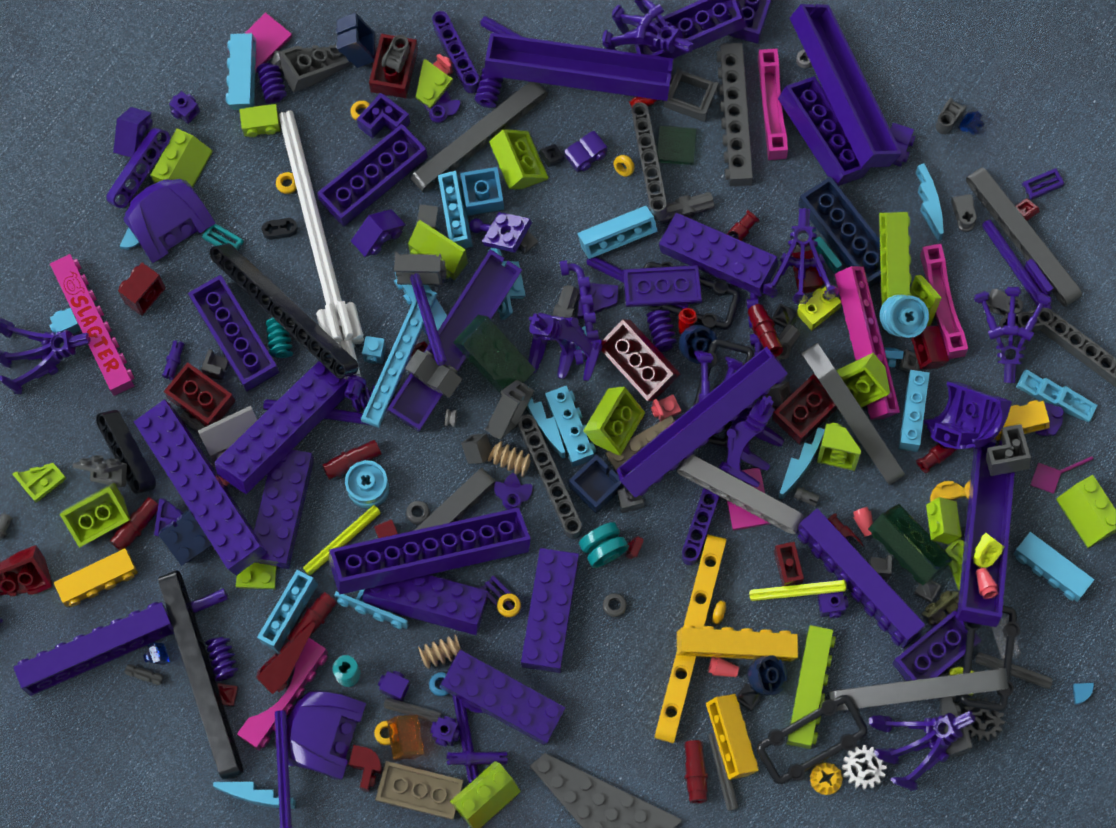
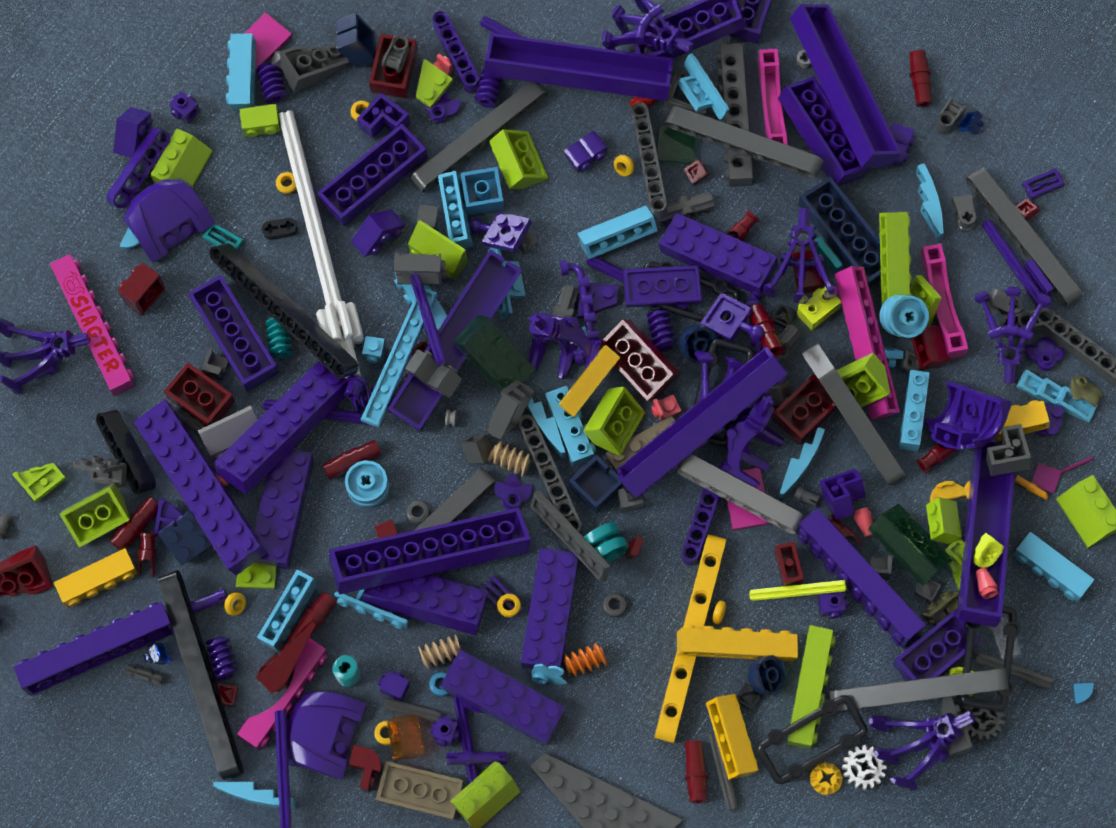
(64, 321): medium azure brick -> none
(147, 551): none -> dark red piece
(173, 360): dark purple pin -> none
(241, 604): none -> yellow piece
(342, 539): neon yellow axle -> none
(542, 674): none -> medium azure plate
(551, 155): black tile -> none
(570, 536): none -> dark grey tile
(584, 660): none -> orange piece
(589, 381): none -> yellow tile
(687, 318): red cone -> none
(696, 172): none -> dark red tile
(701, 90): none -> medium azure bracket
(721, 667): coral cone -> none
(739, 315): none -> dark purple plate
(744, 142): none -> dark grey beam
(838, 448): lime slope -> none
(841, 491): none -> dark purple brick
(920, 78): none -> dark red piece
(1031, 487): none -> light orange piece
(1045, 351): none -> dark purple plate
(1082, 389): none -> olive plate

